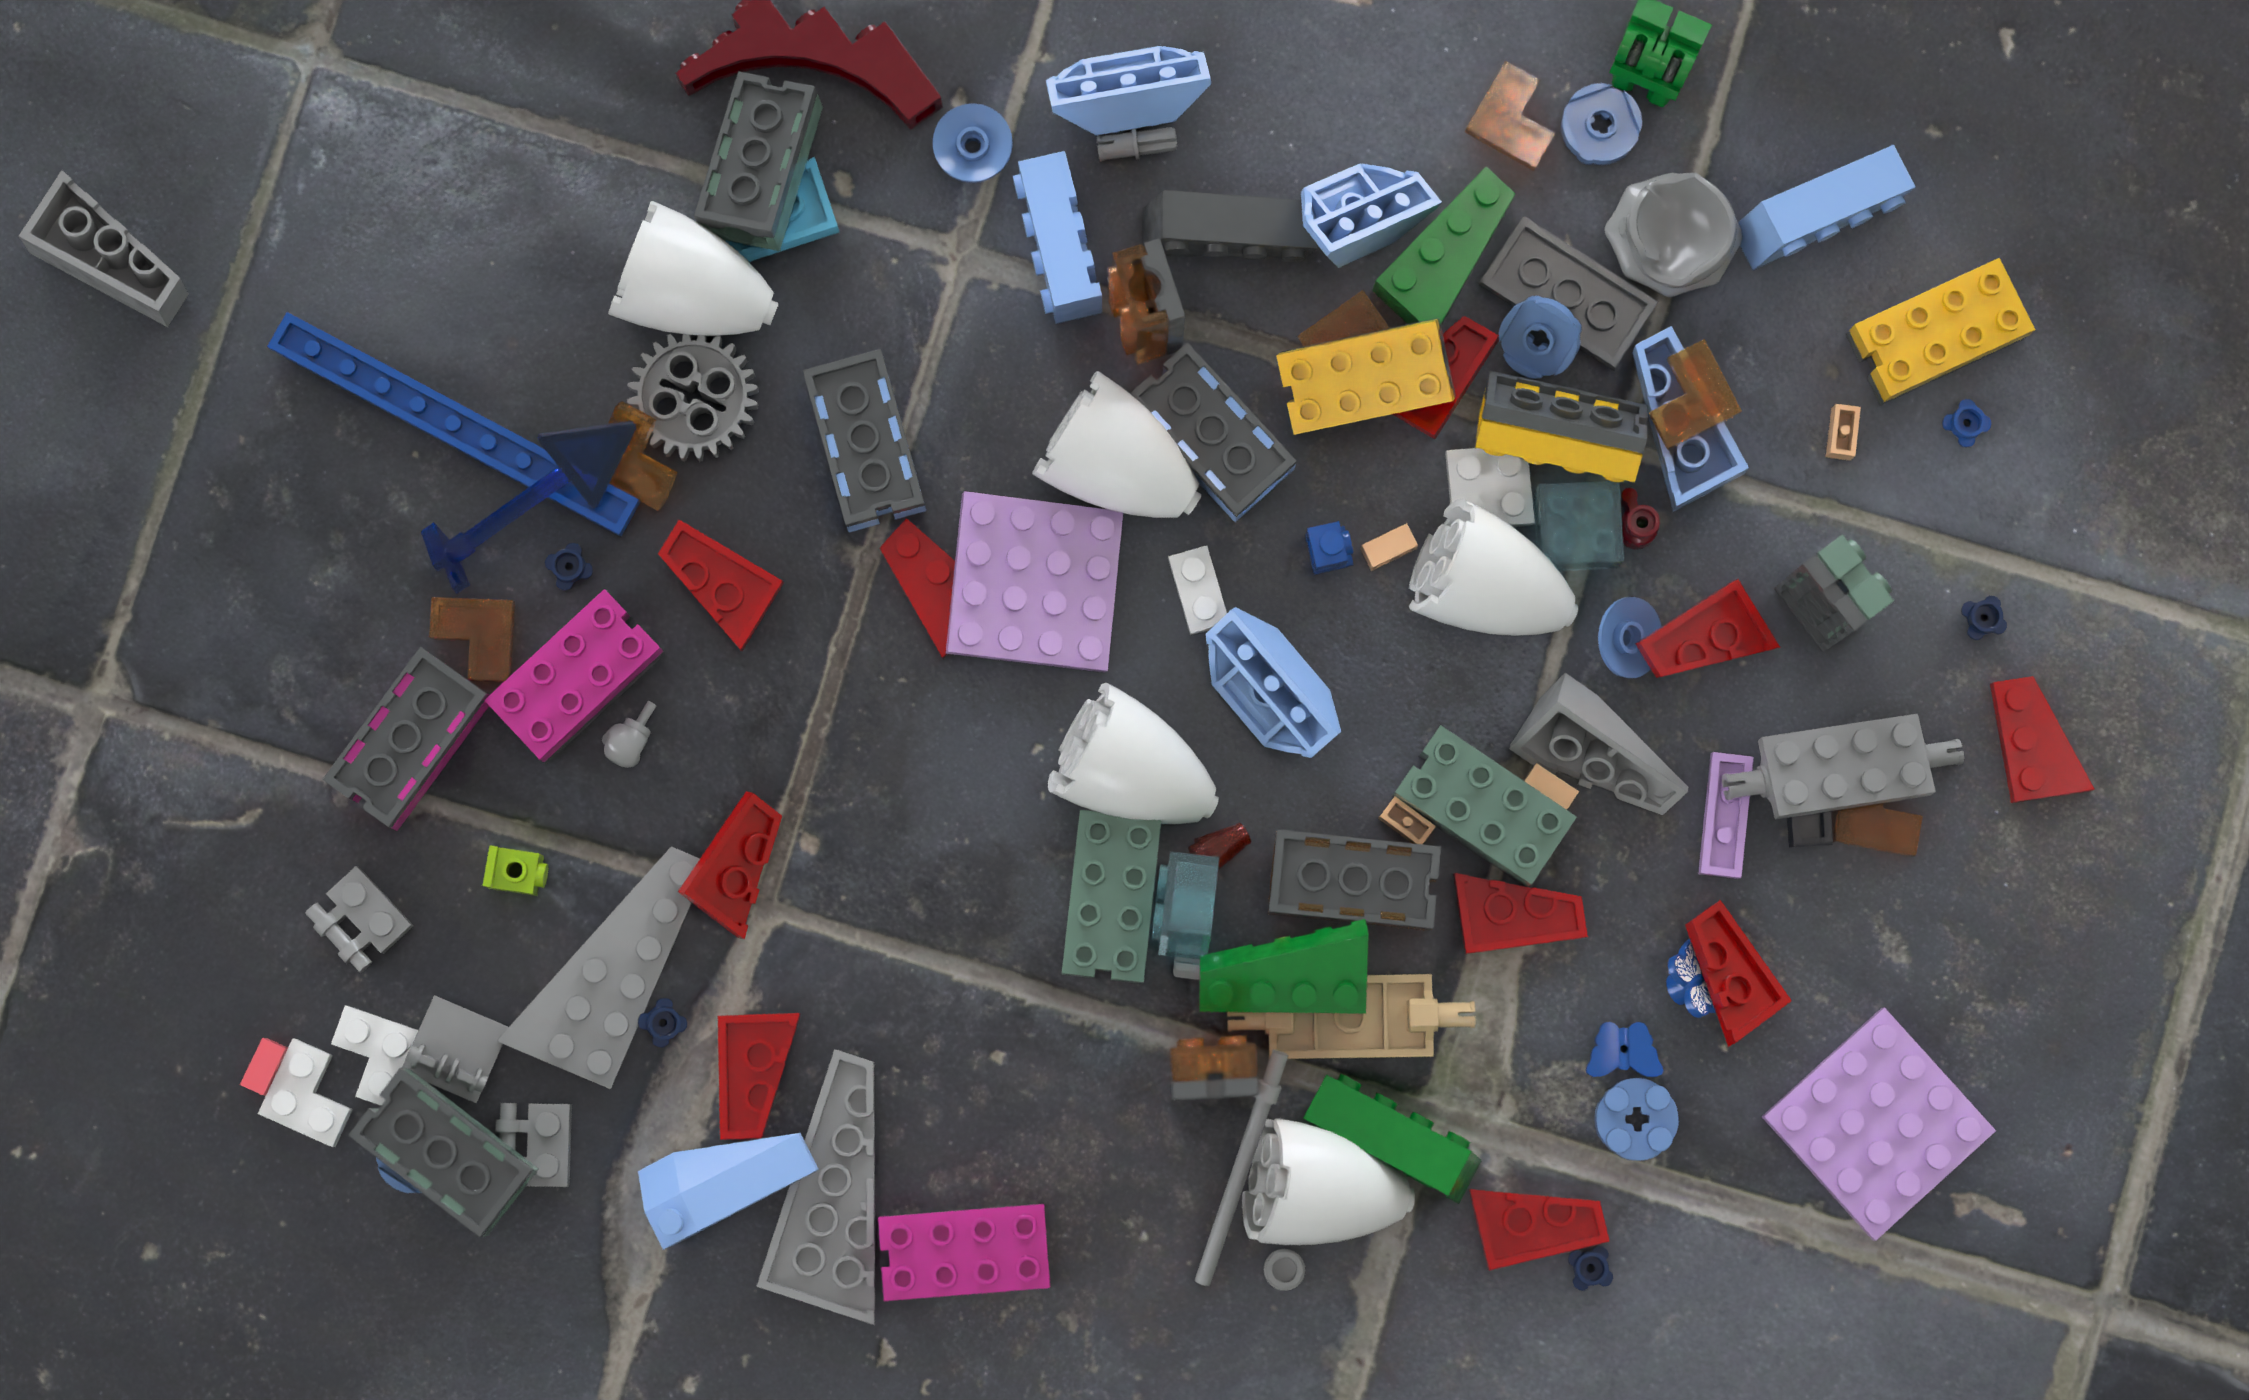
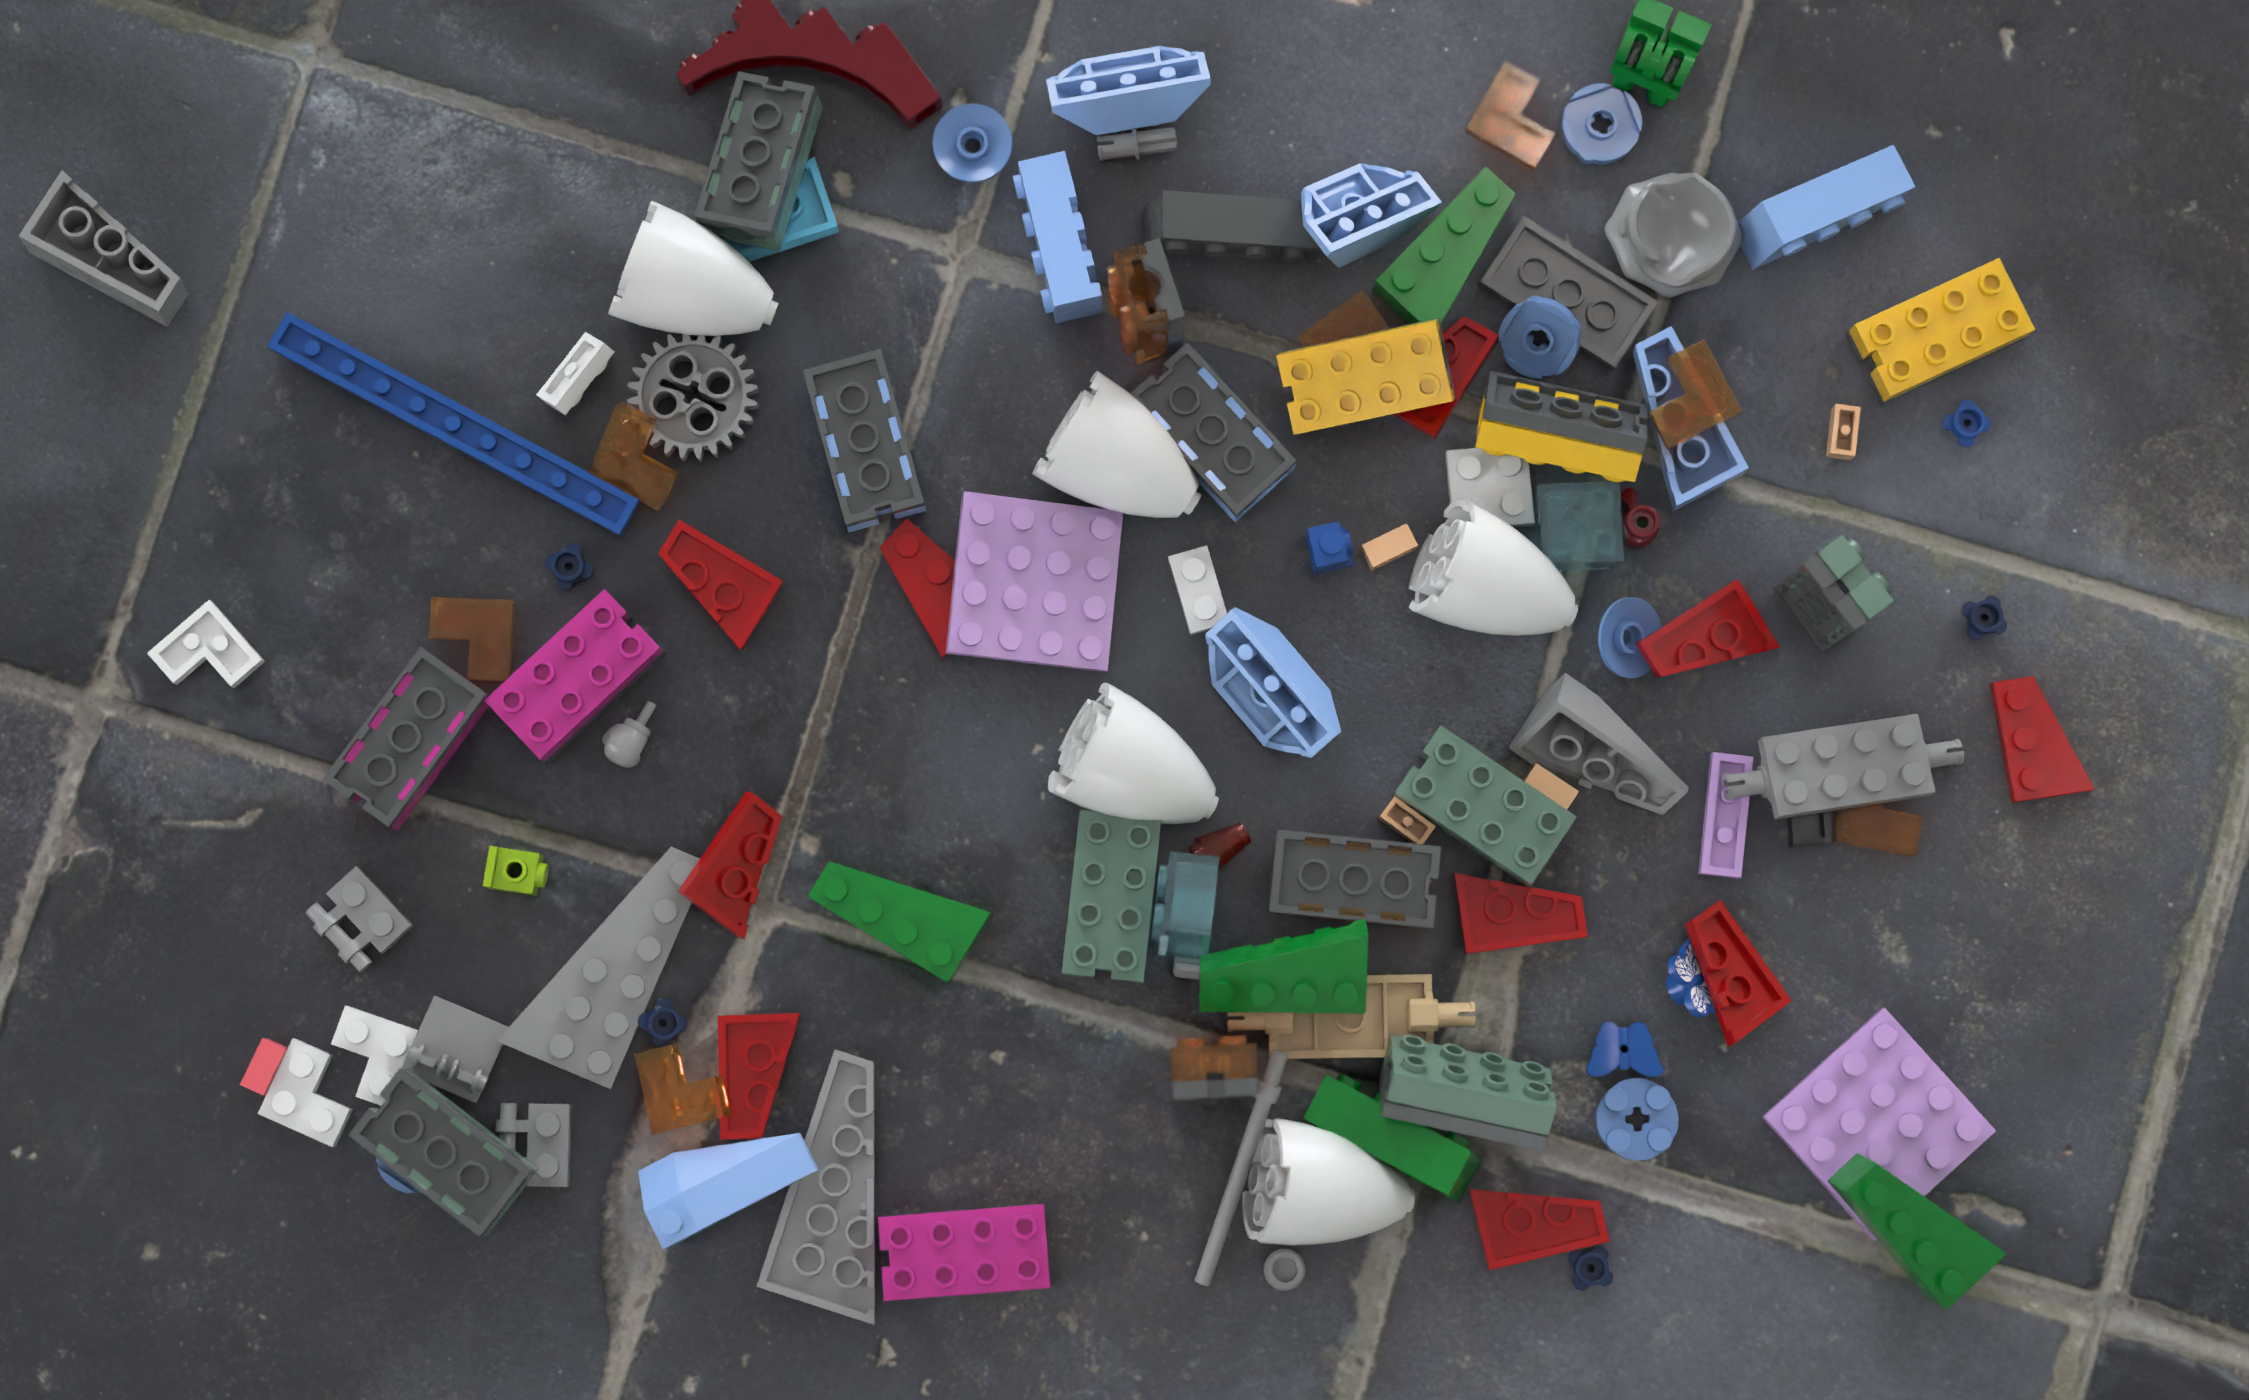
(206, 637): none -> white plate
(575, 373): none -> white plate
(583, 457): clear blue piece -> none
(671, 1100): none -> clear orange plate
(910, 921): none -> green wedge
(1467, 1092): none -> sand green piece
(1920, 1236): none -> green wedge

